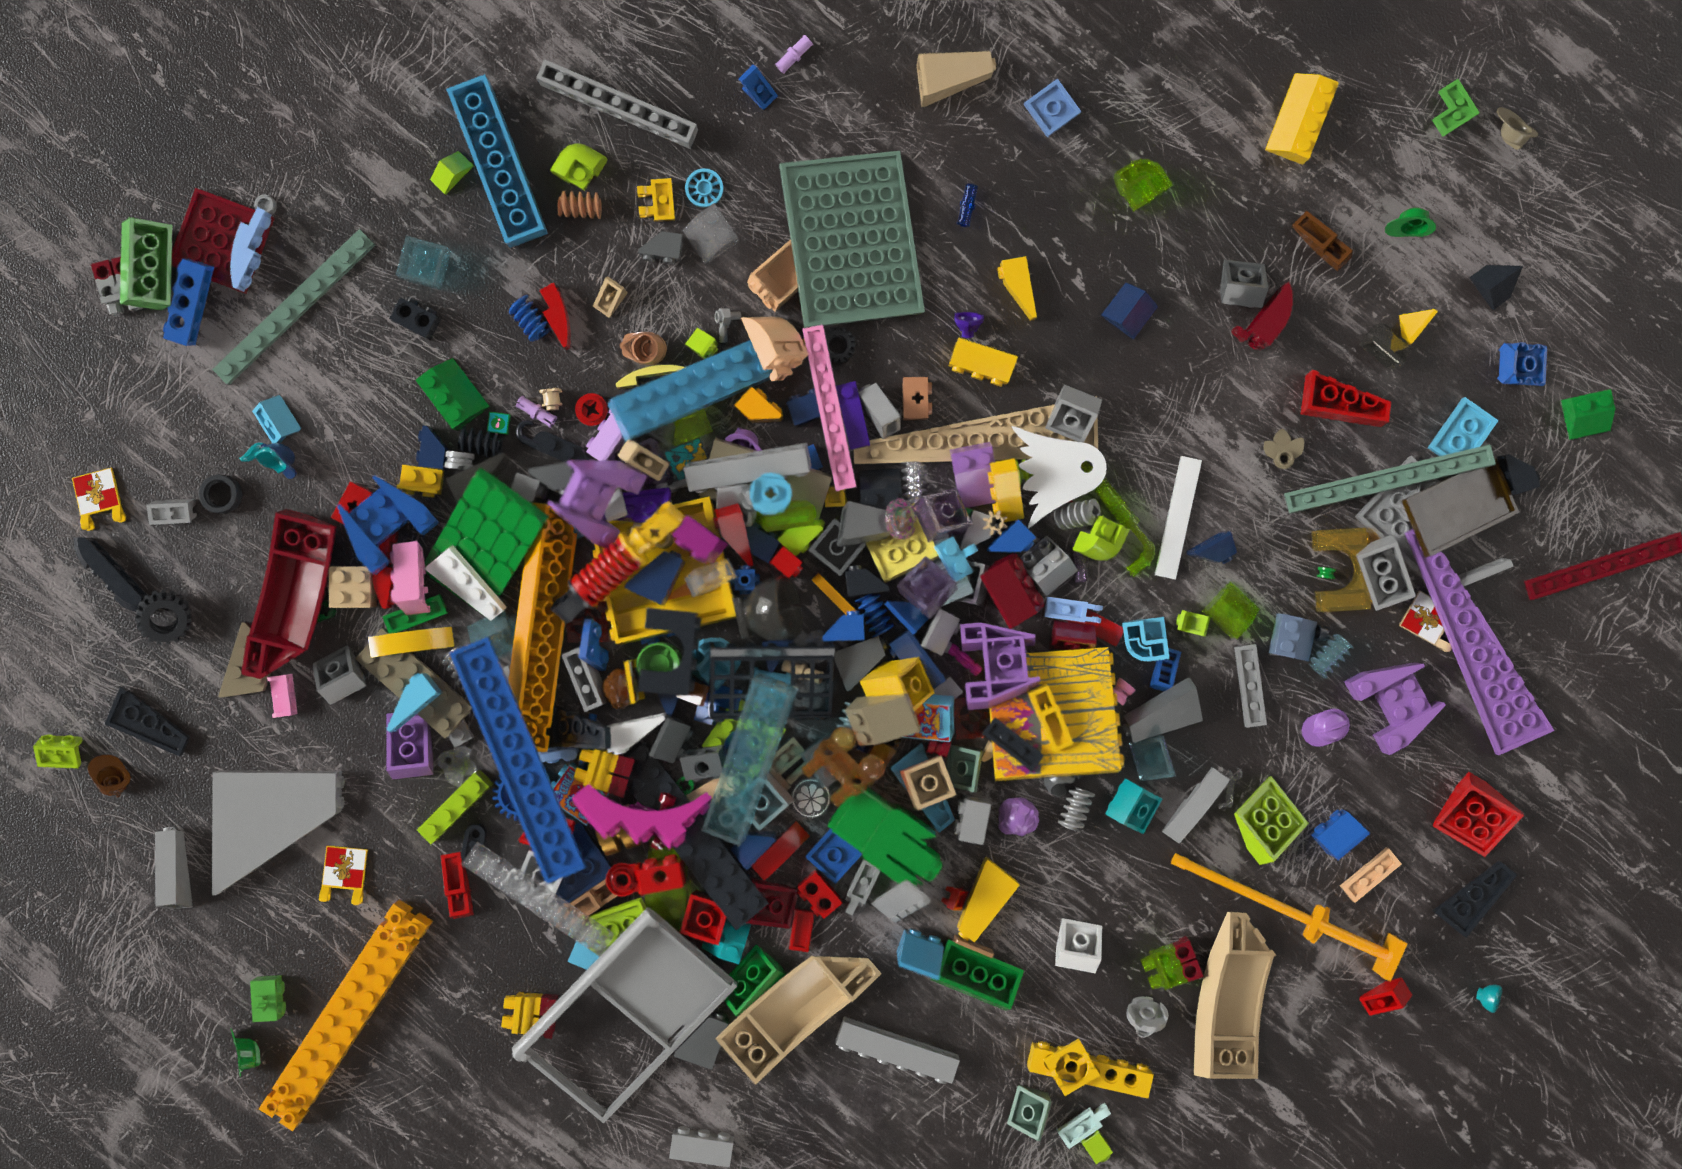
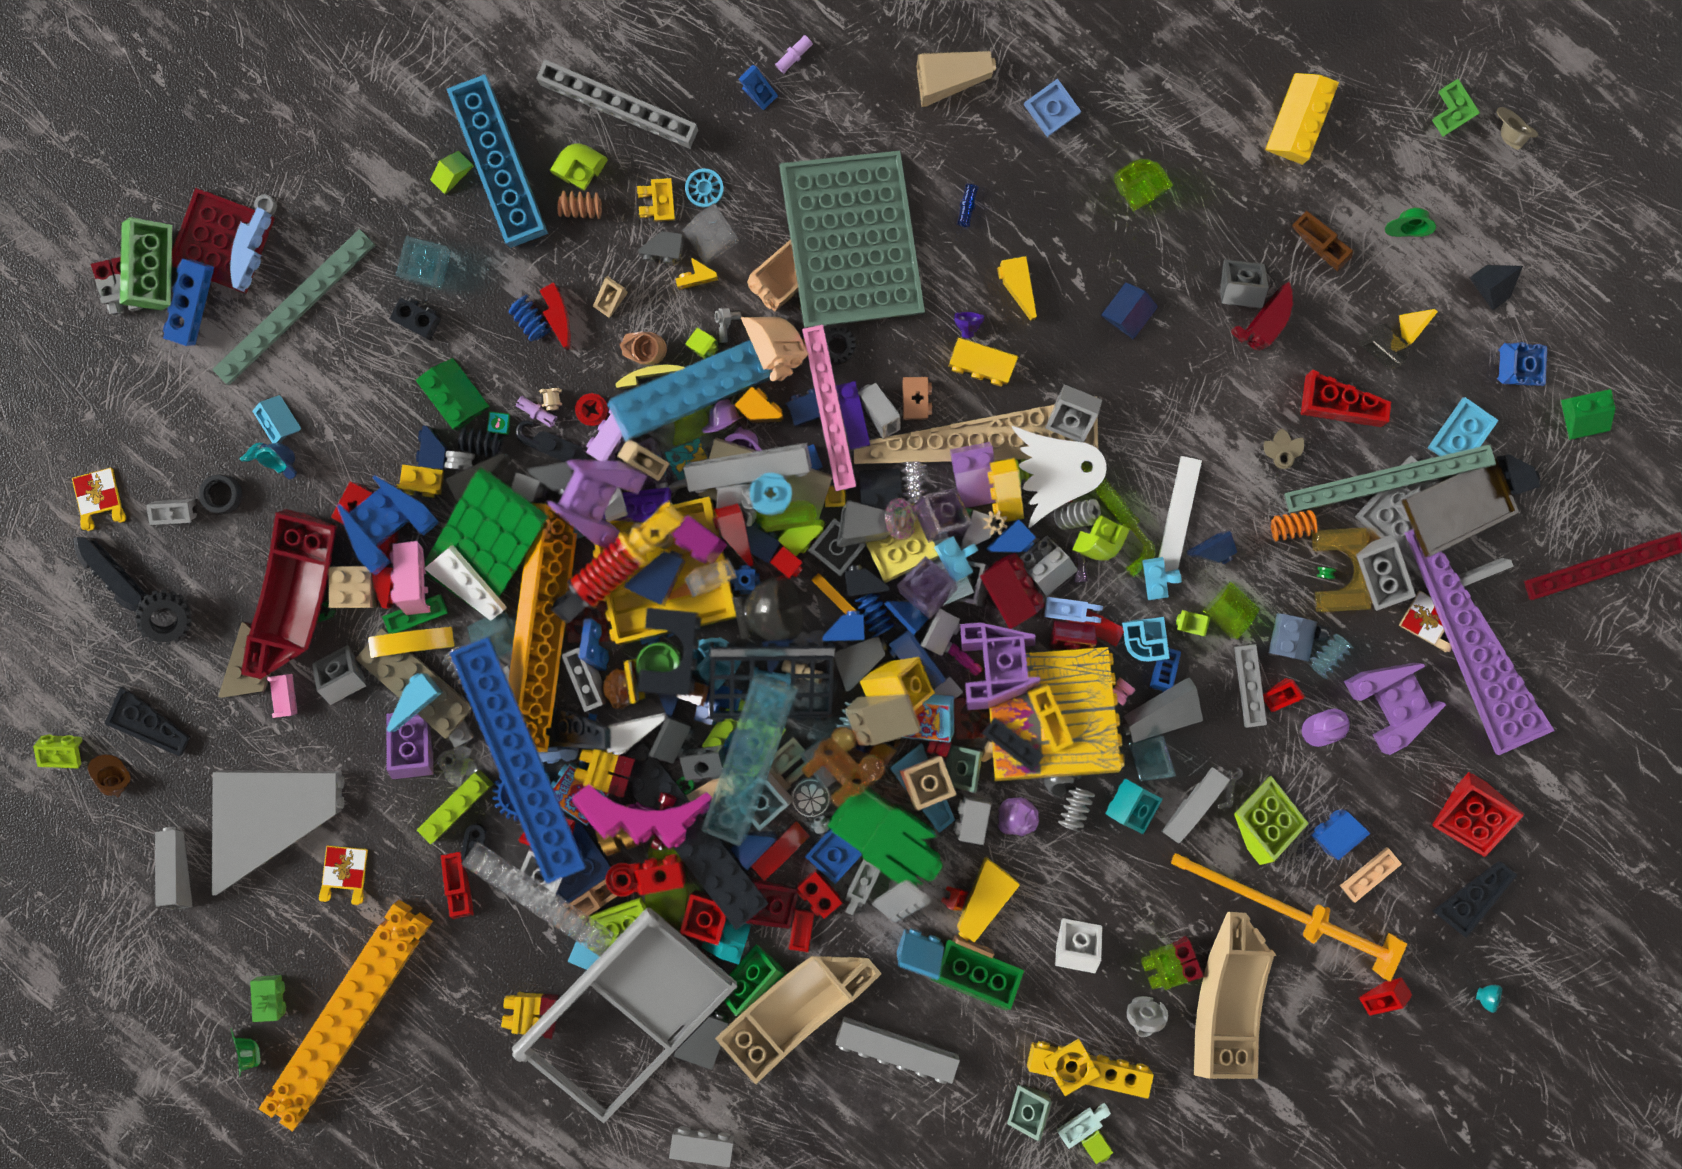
(701, 276): none -> yellow slope
(721, 416): none -> medium lavender piece
(820, 824): none -> light grey plate
(1157, 578): none -> medium azure plate
(1282, 695): none -> red slope
(1292, 524): none -> orange piece

